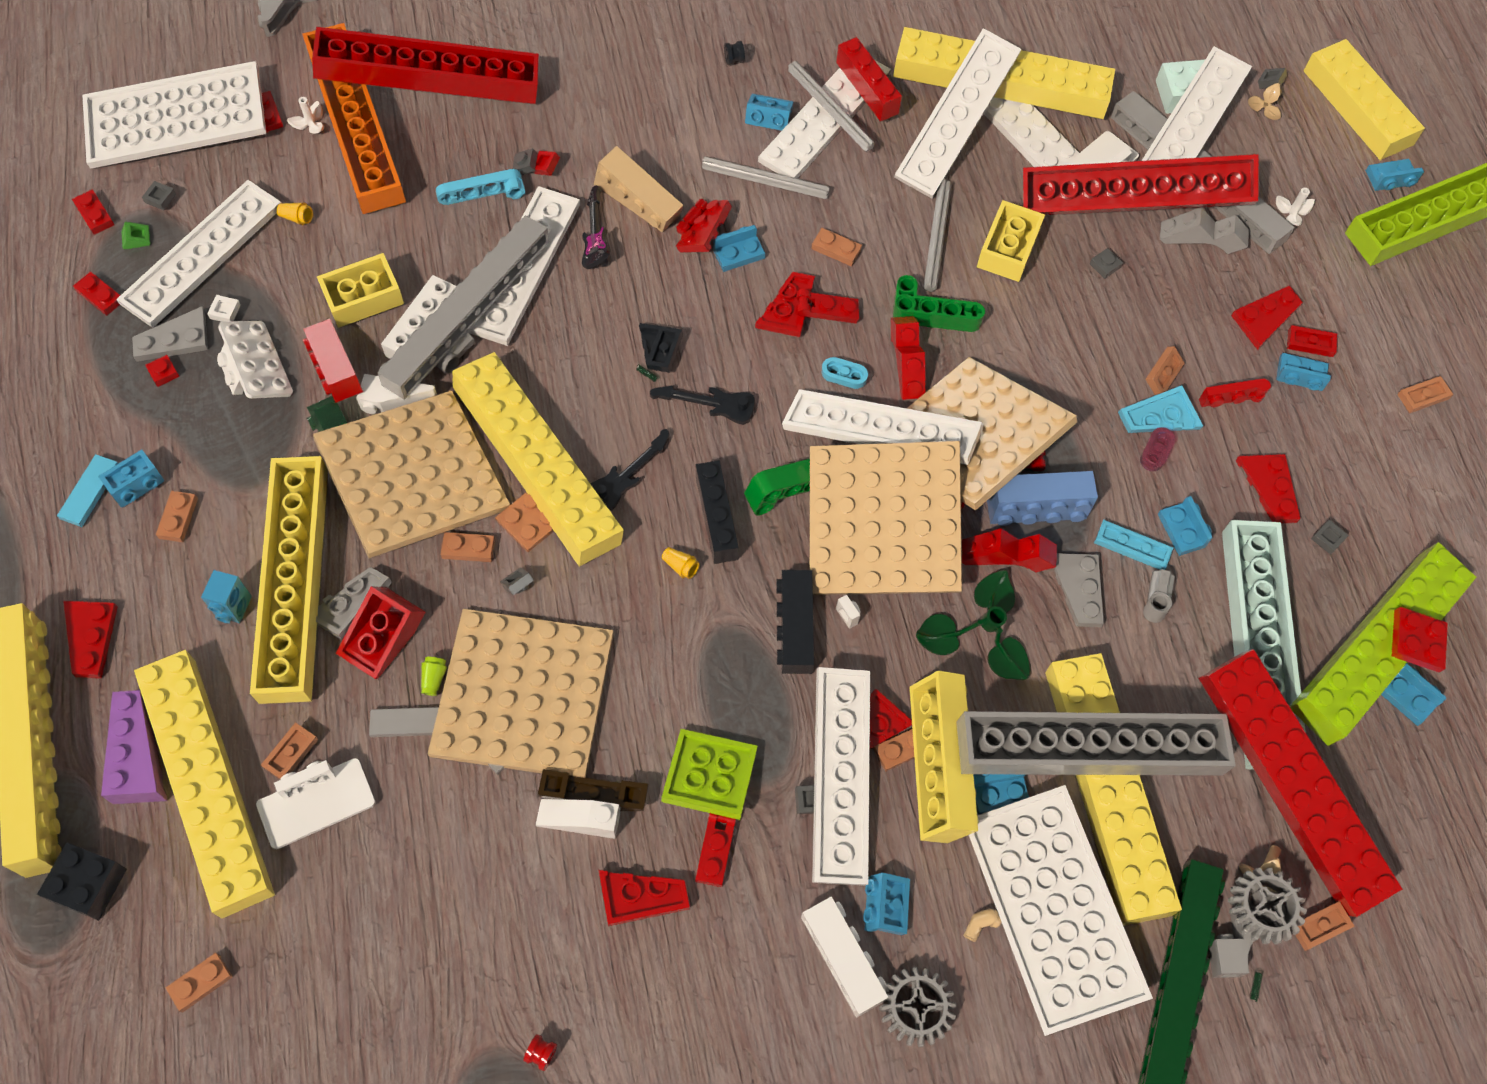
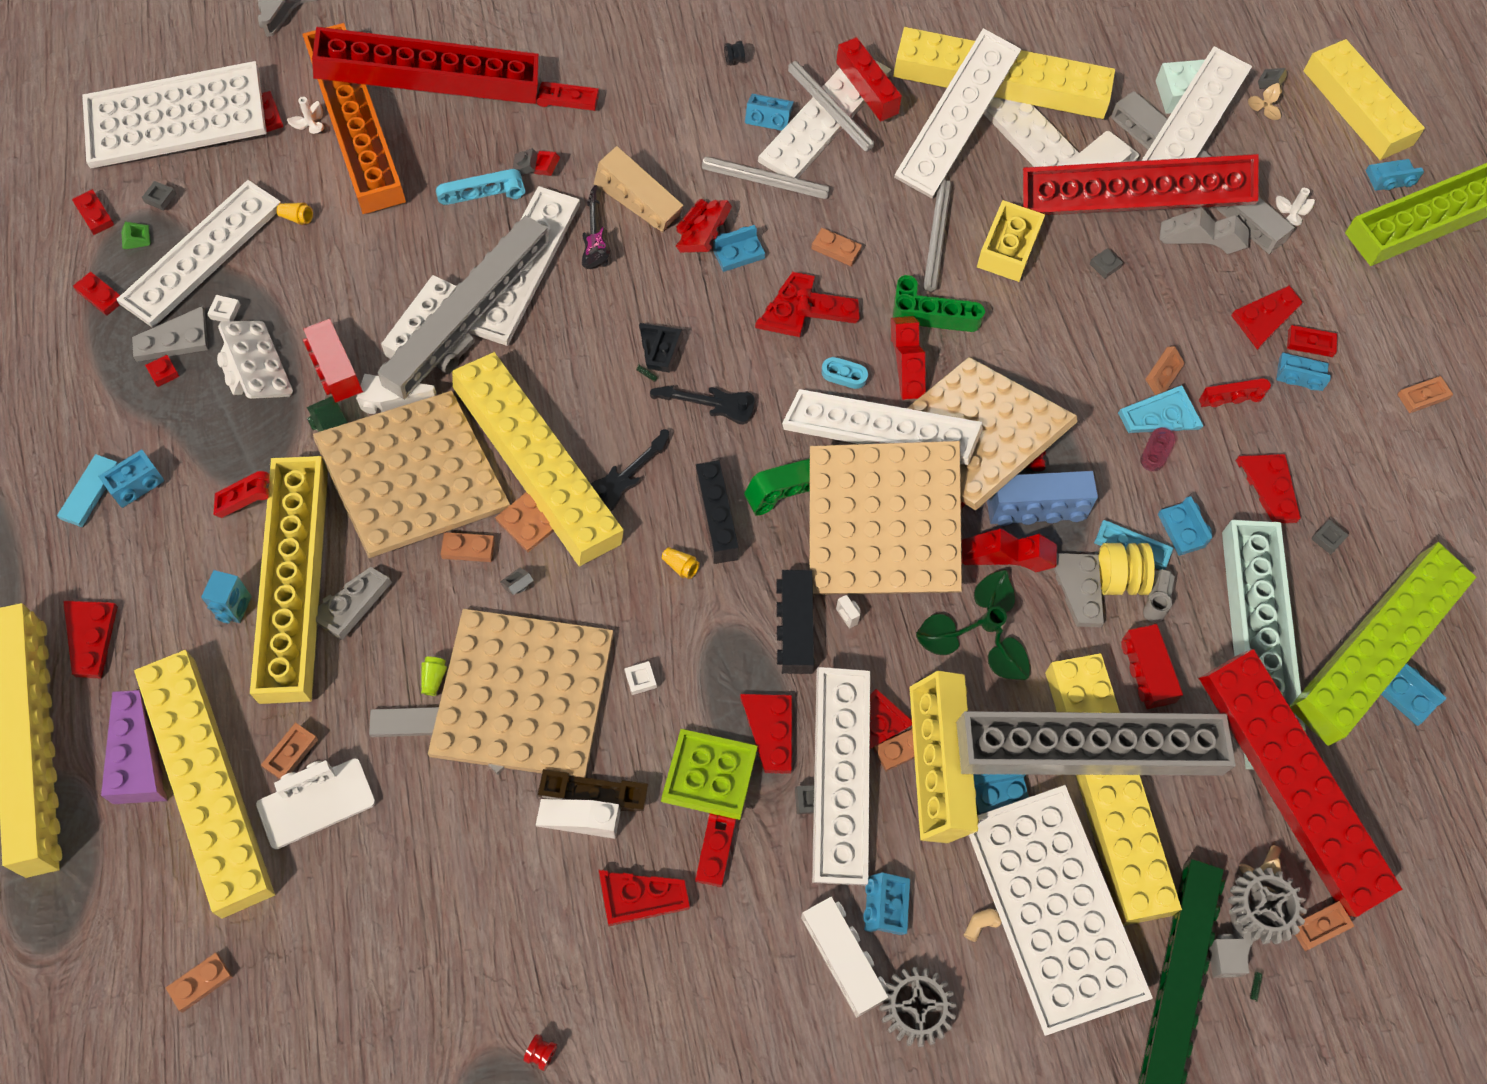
(82, 881): black brick -> none
(176, 516): nougat plate -> none
(241, 494): none -> red plate
(360, 290): light yellow brick -> none
(379, 630): red slope -> none
(567, 96): none -> red plate
(640, 678): none -> white plate
(772, 729): none -> red wing
(1126, 568): none -> light yellow wheel
(1151, 666): none -> red brick
(1419, 639): red plate -> none

